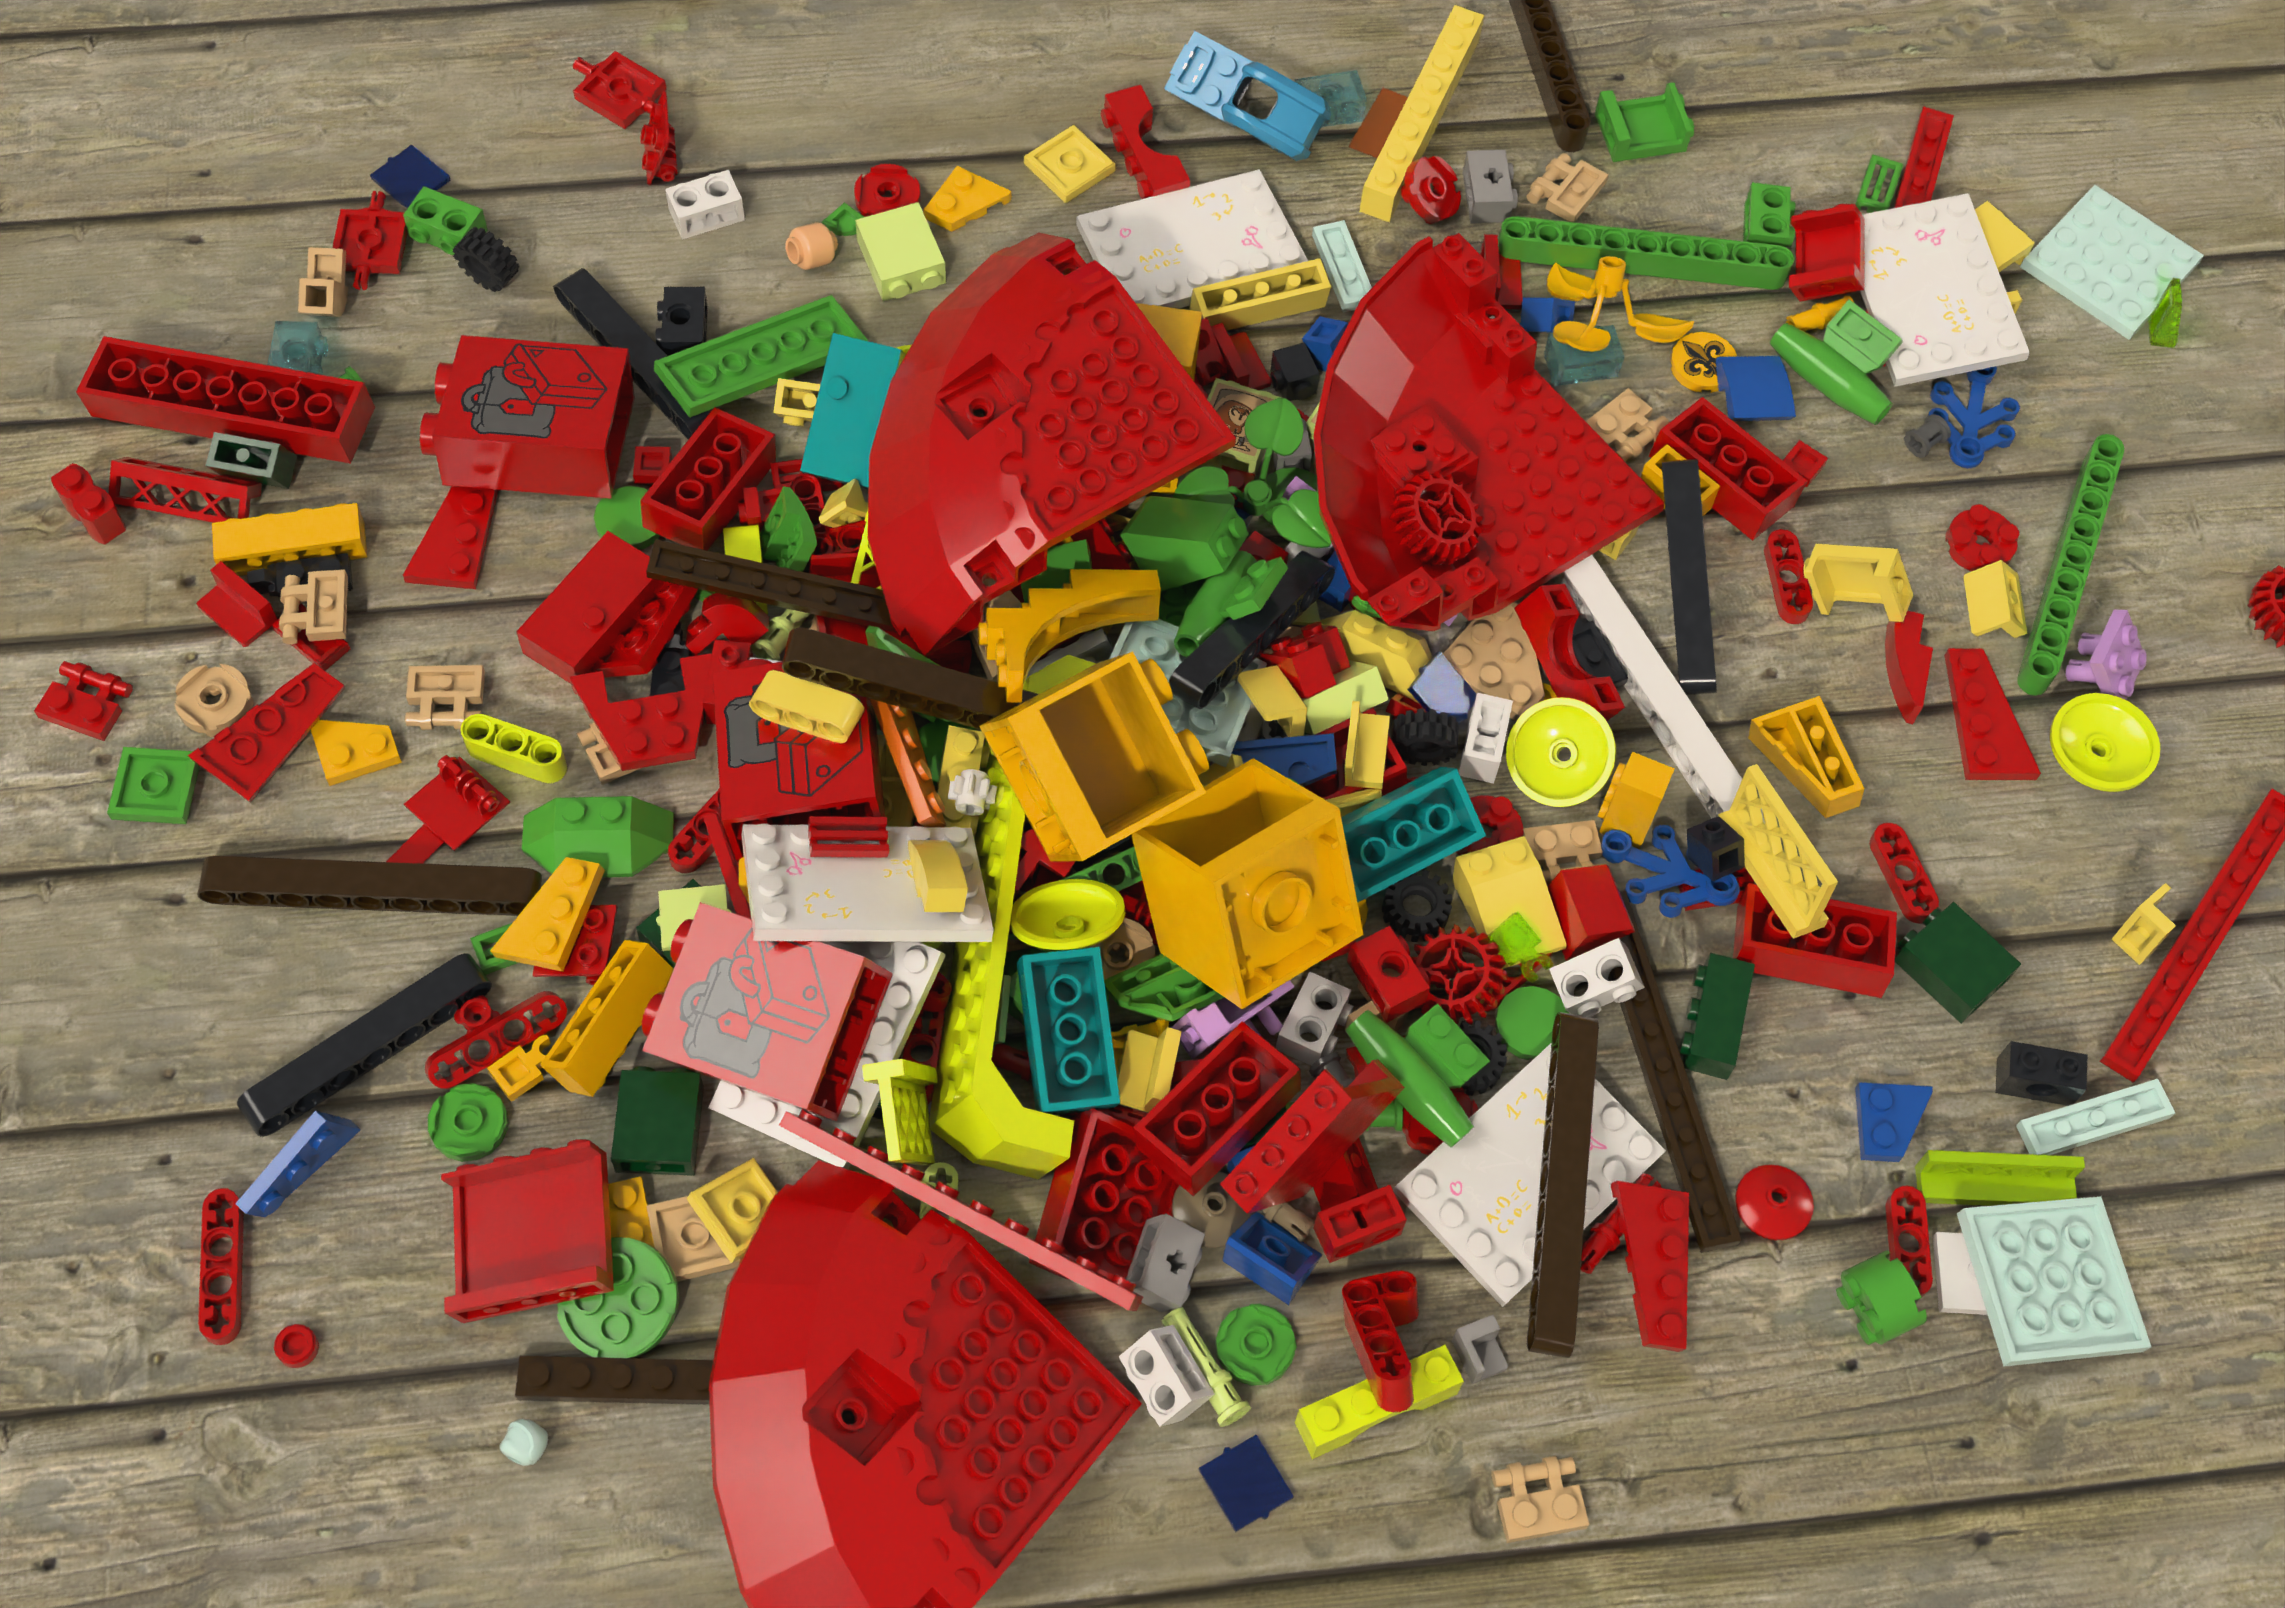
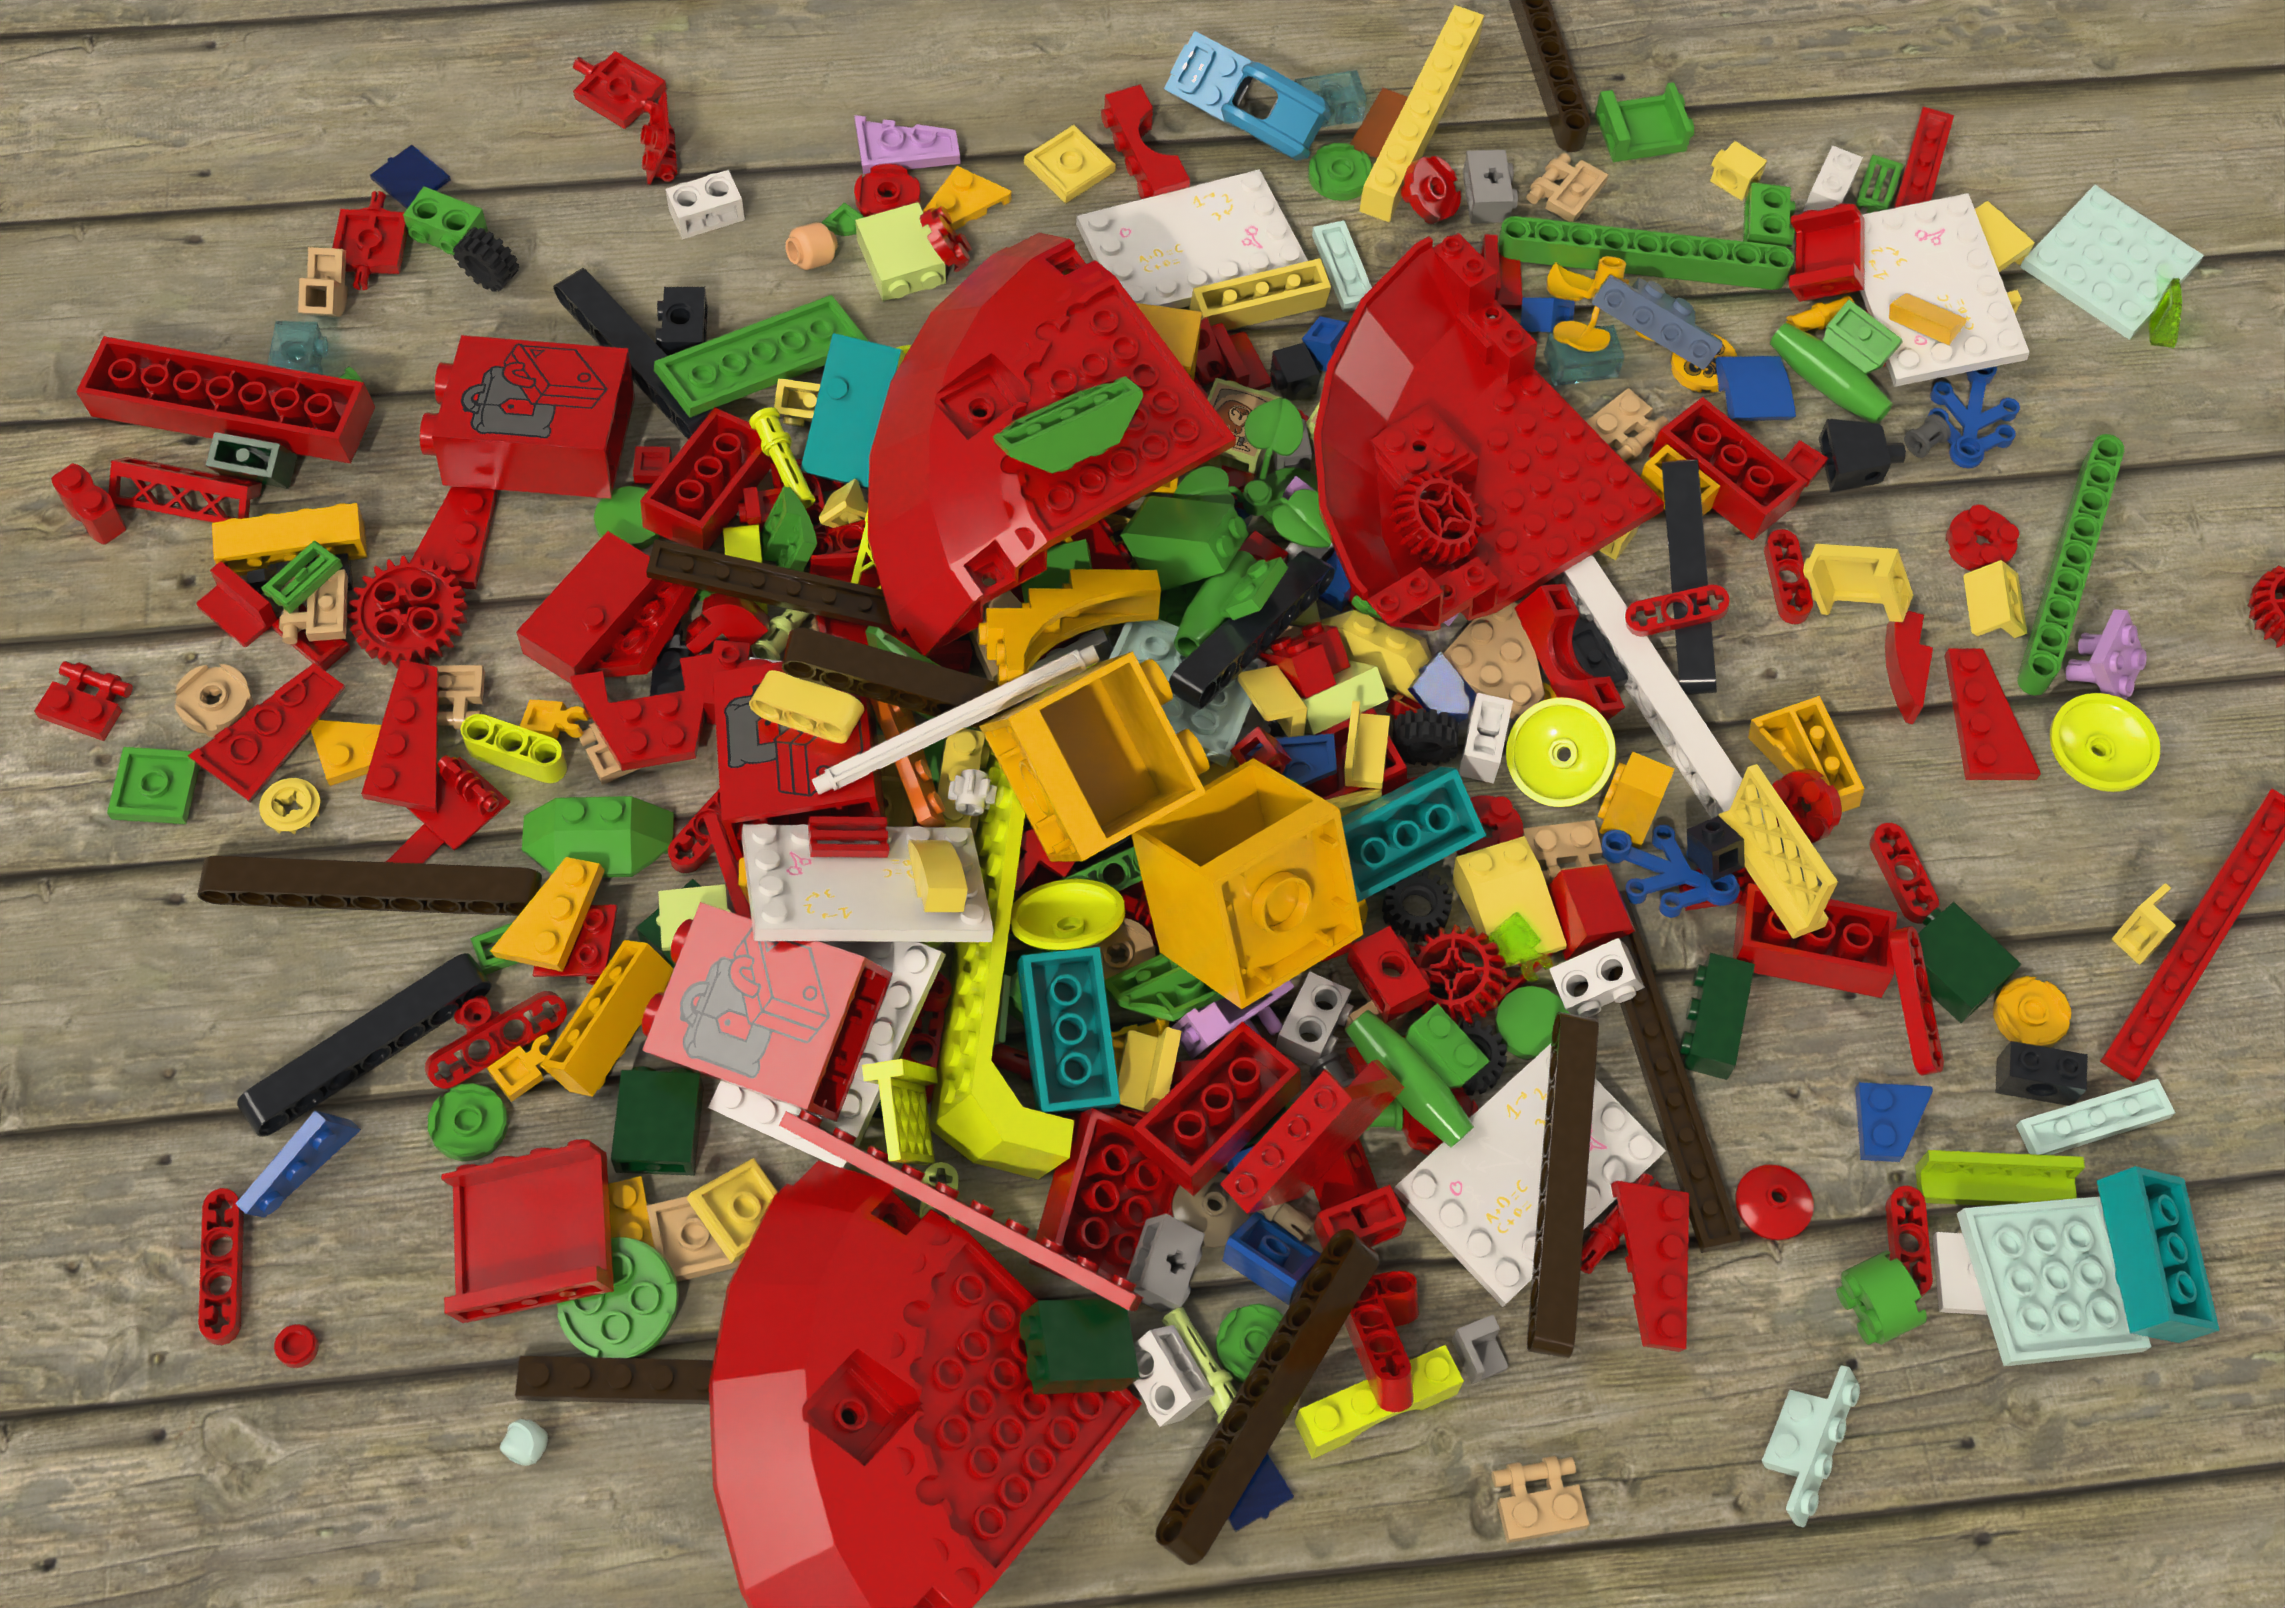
(285, 793): none -> light yellow gear
(306, 579): none -> bright green tile
(405, 753): none -> red wing
(407, 611): none -> red gear
(552, 717): none -> yellow plate
(777, 445): none -> neon yellow pin
(905, 146): none -> lavender wing
(944, 240): none -> red plate
(955, 719): none -> white piece
(1072, 427): none -> bright green wedge
(1078, 1346): none -> dark green brick
(1266, 1398): none -> dark brown beam
(1270, 754): none -> red brick
(1339, 171): none -> bright green tile
(1658, 317): none -> sand blue bracket
(1705, 613): none -> red beam
(1737, 169): none -> light yellow brick
(1807, 1438): none -> light aqua bracket
(1823, 799): none -> red plate
(1833, 180): none -> white brick
(1857, 454): none -> black torso
(1916, 1001): none -> red beam
(1926, 318): none -> yellow slope
(2032, 1012): none -> yellow tile
(2157, 1255): none -> teal brick

